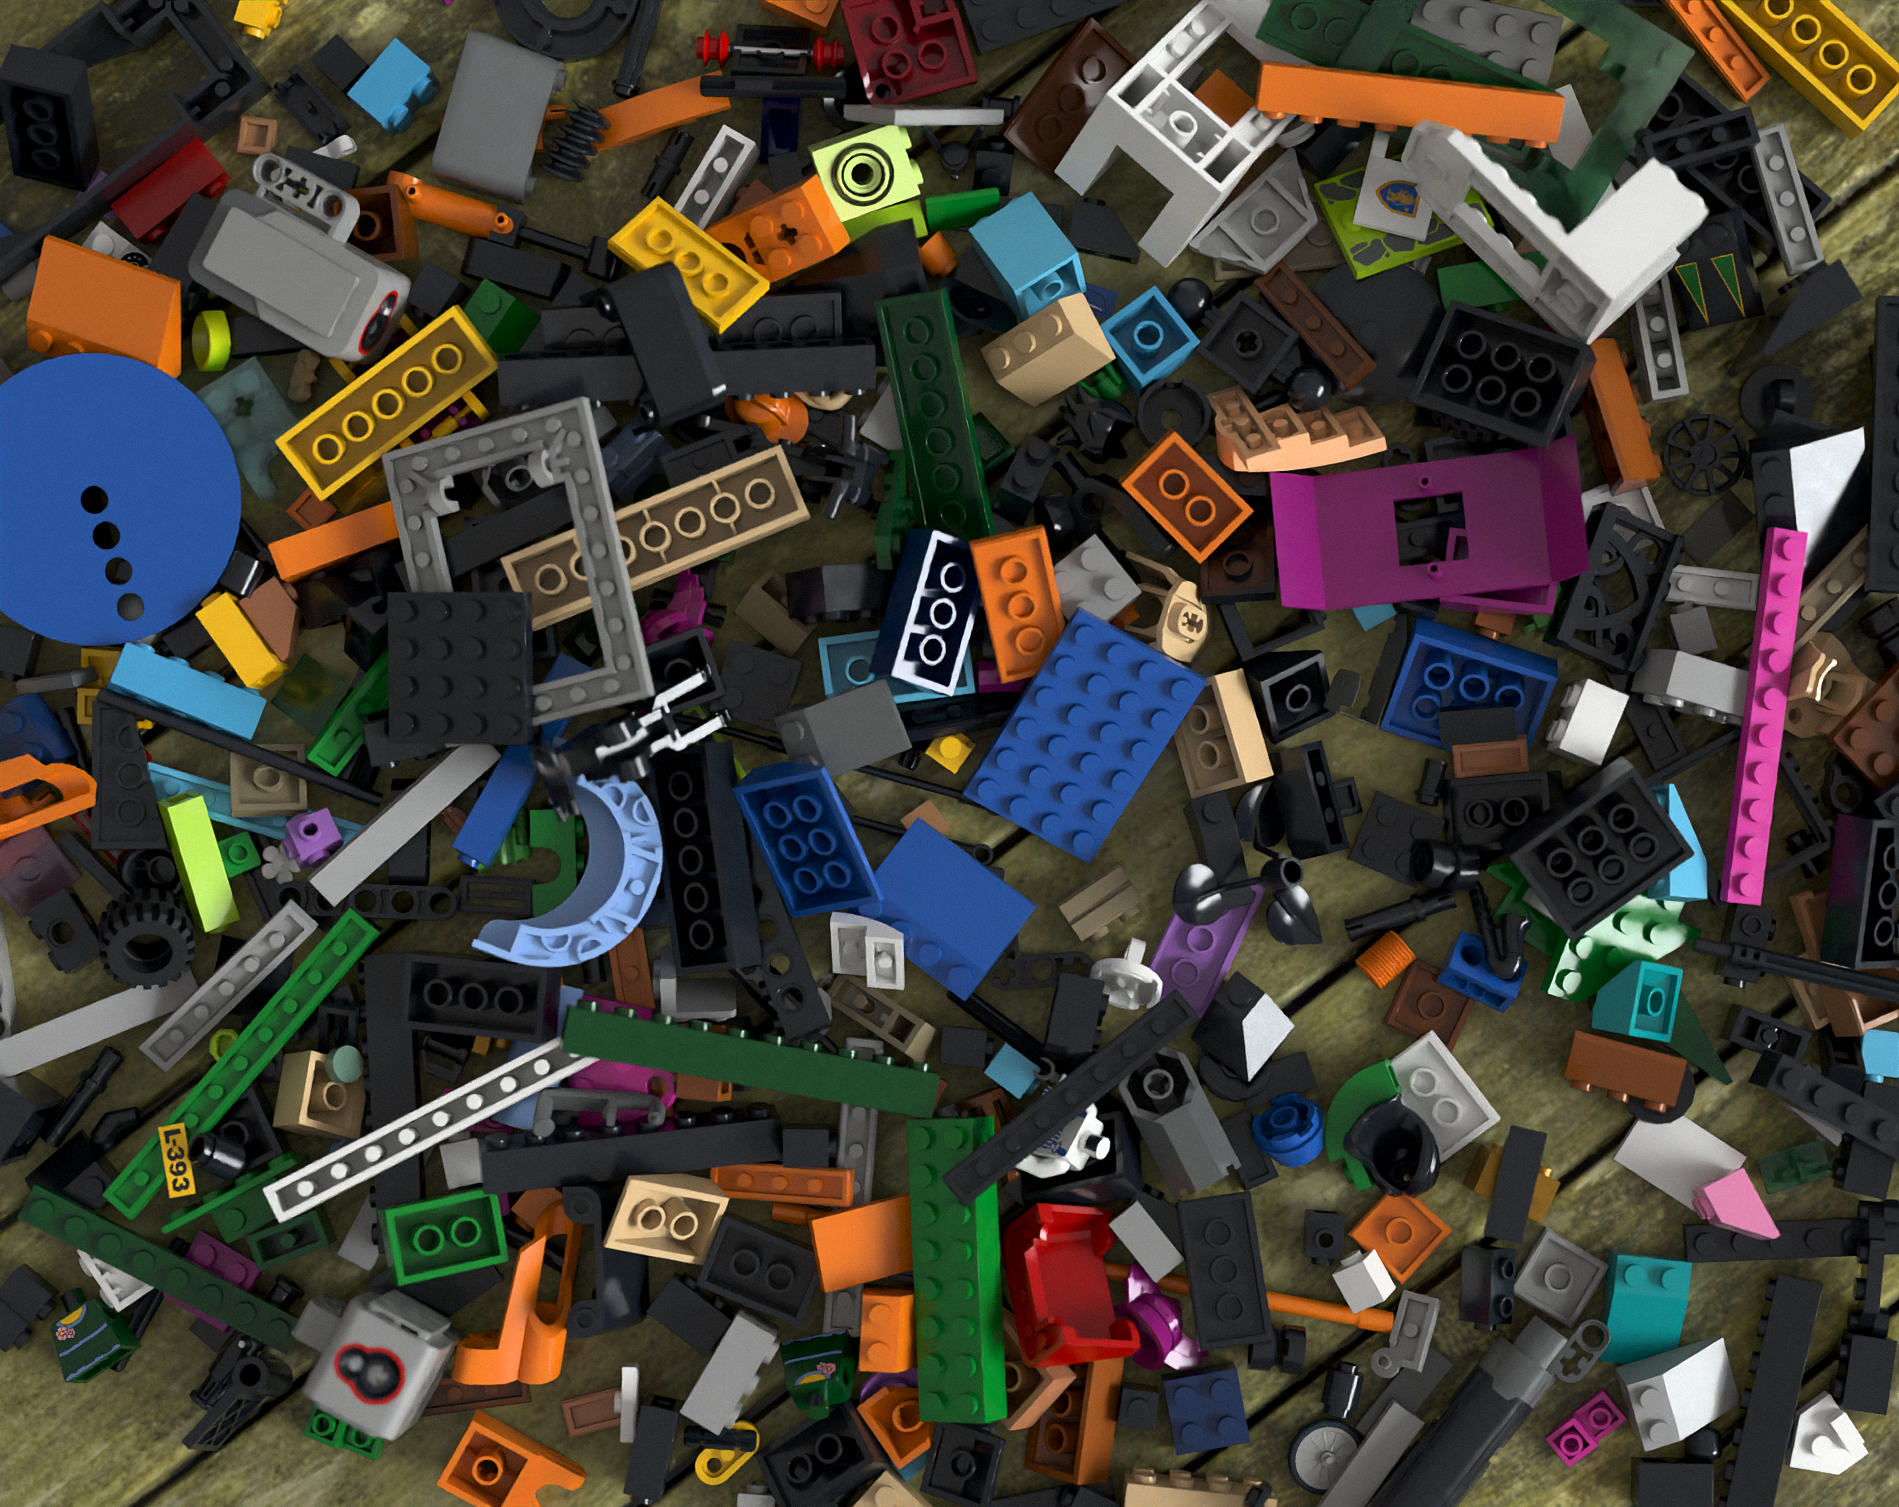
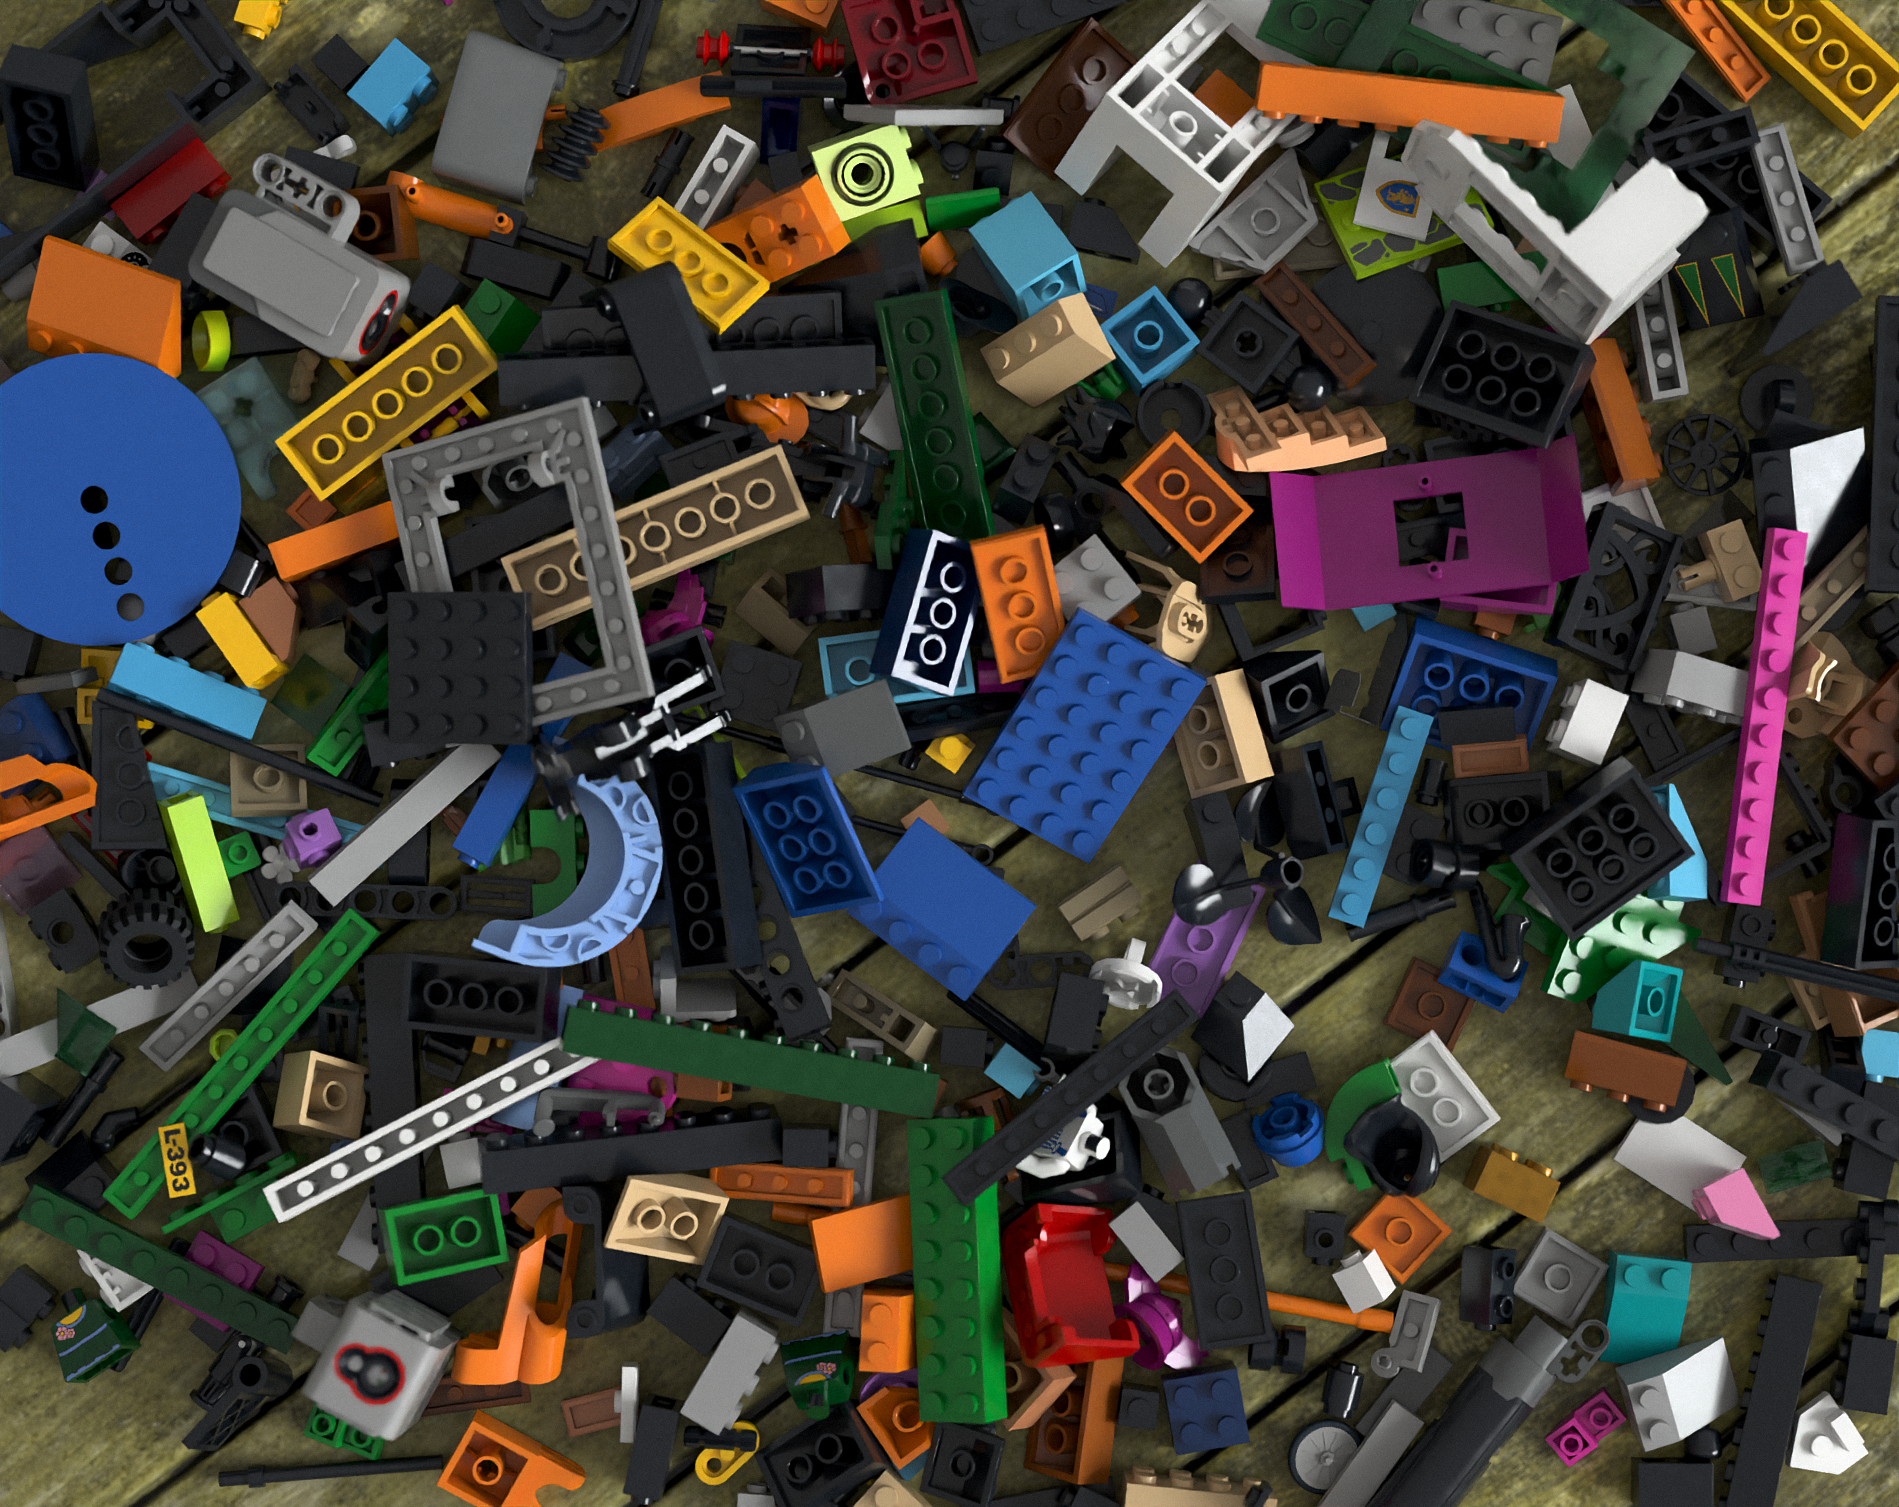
(81, 1033): none -> clear green slope
(257, 136): medium nougat tile -> none
(259, 1475): none -> black bar
(291, 1238): dark green brick -> none
(344, 1064): sand green tile -> none
(854, 534): none -> dark orange axle
(868, 950): white slope -> none
(1380, 816): none -> dark azure plate
(1385, 959): orange piece -> none
(1515, 1184): black tile -> none
(1728, 562): none -> tan brick

